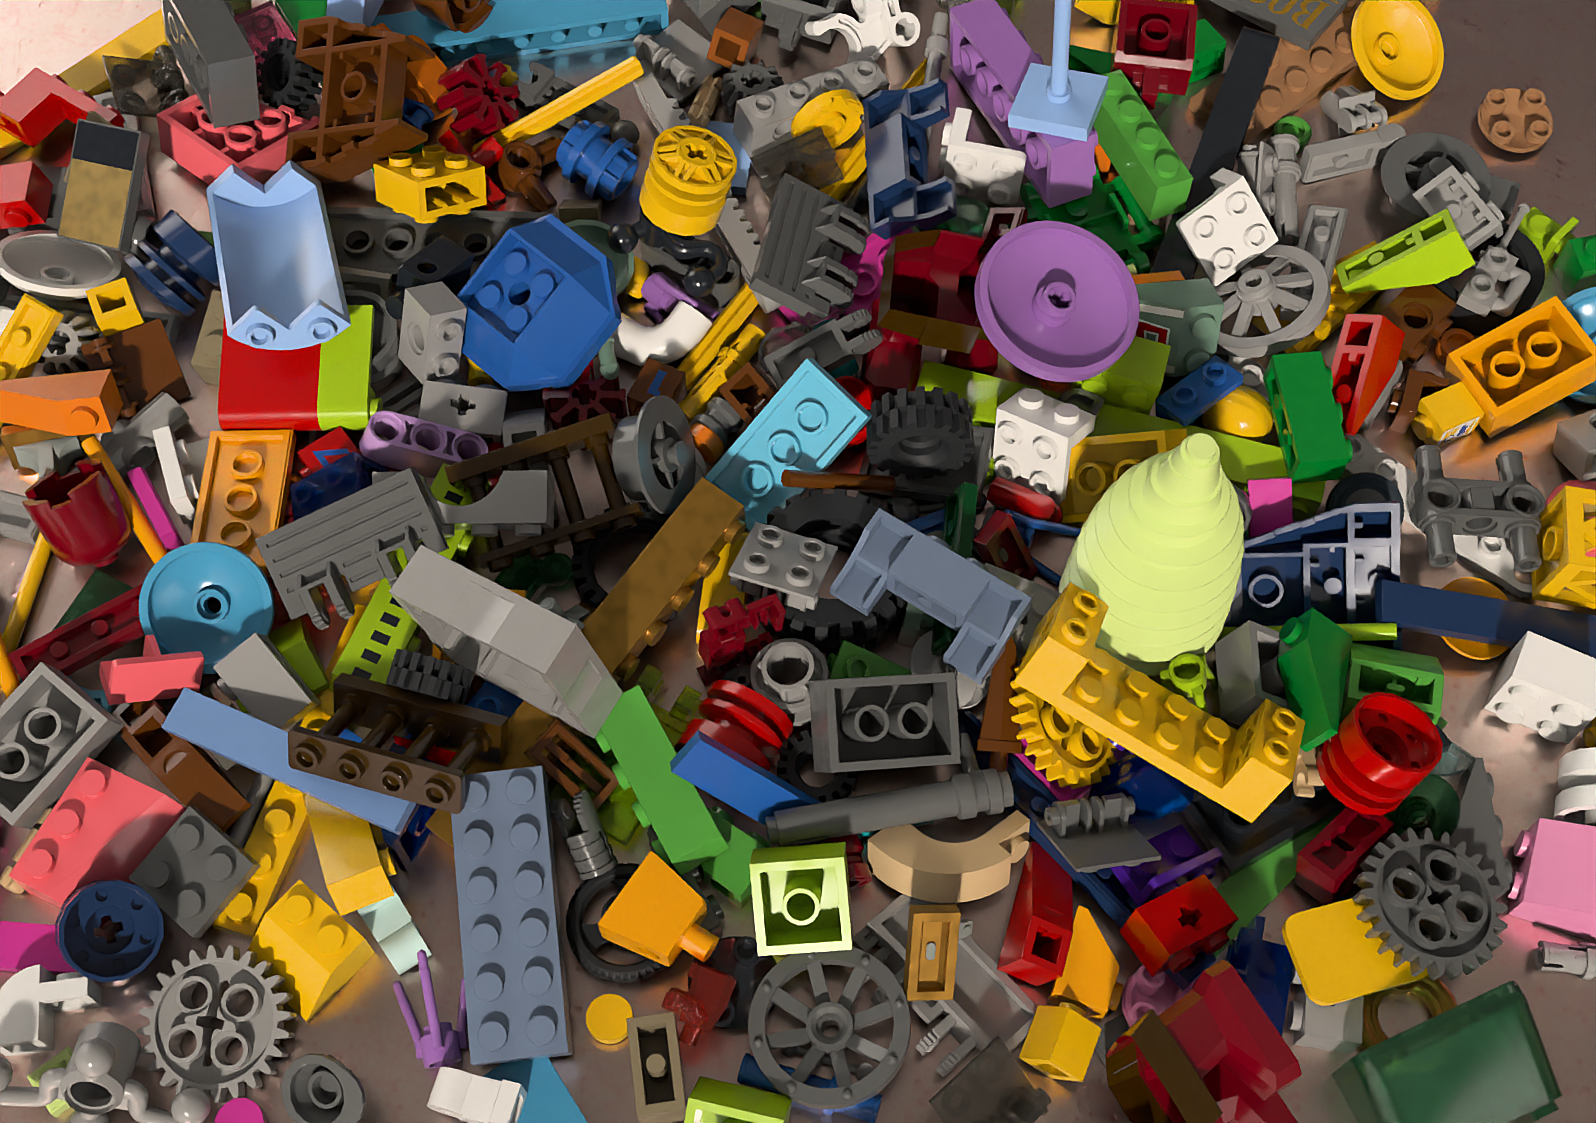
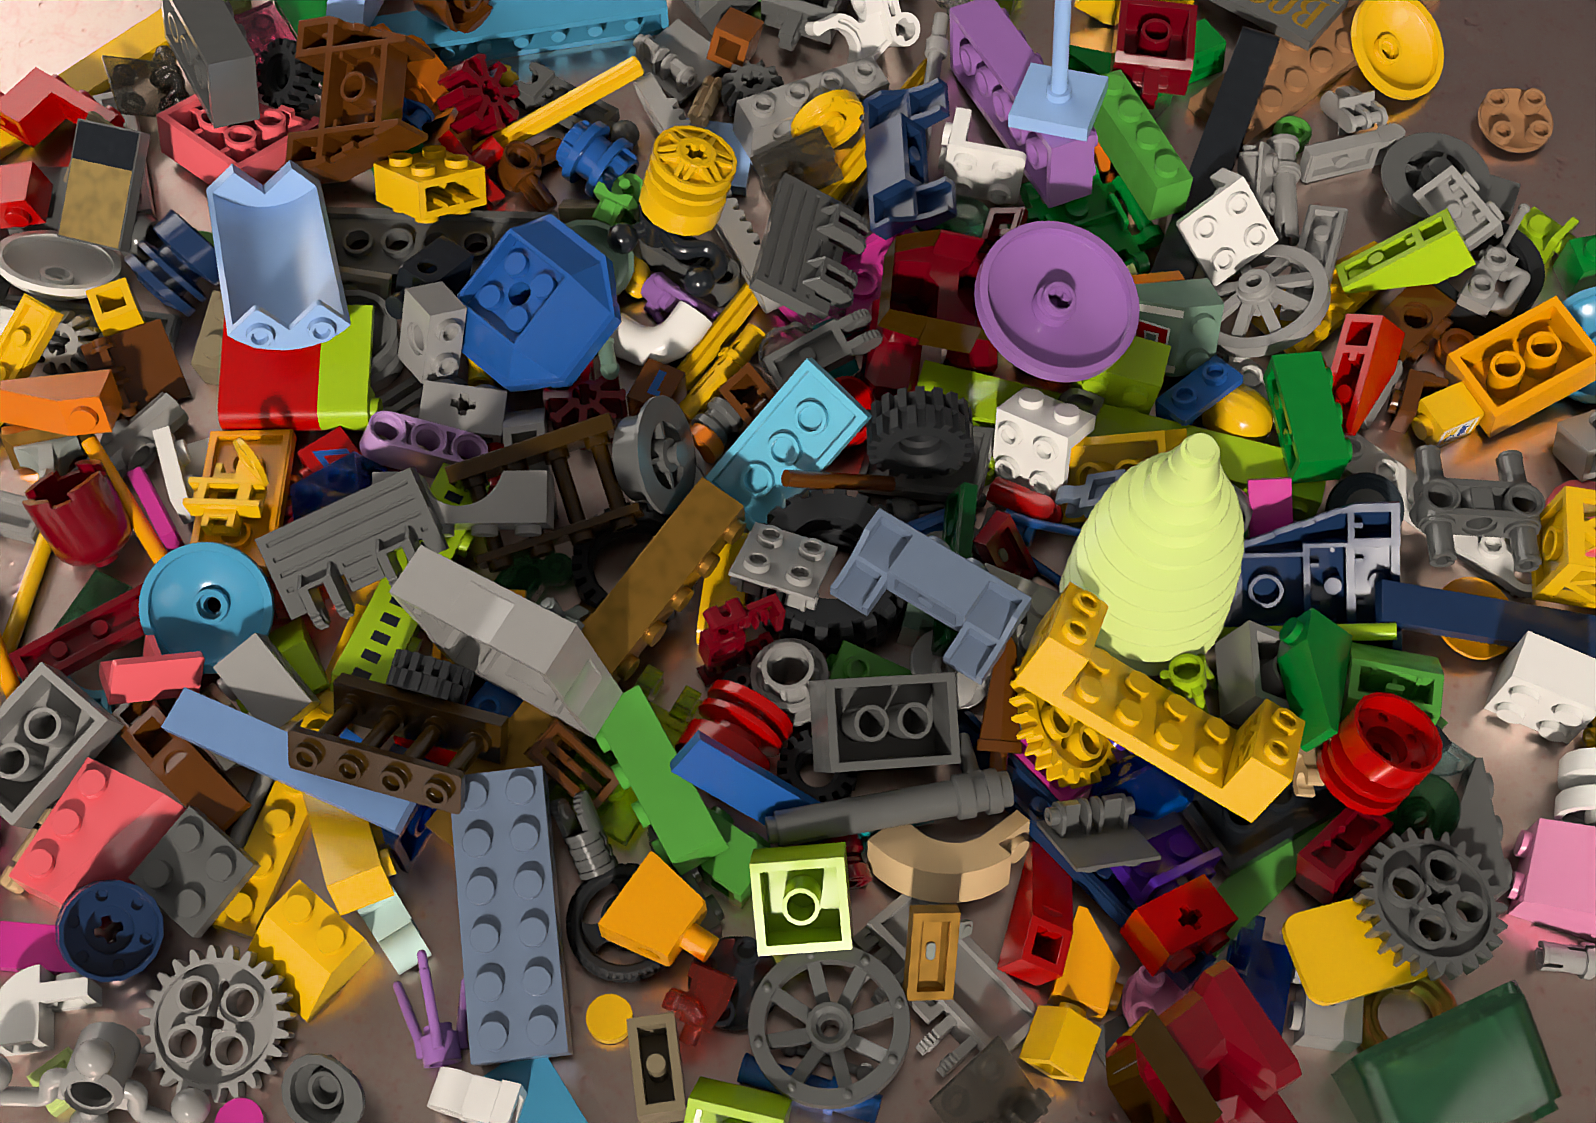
(247, 482): none -> yellow piece
(621, 203): none -> bright green hips
(1083, 498): none -> sand blue plate

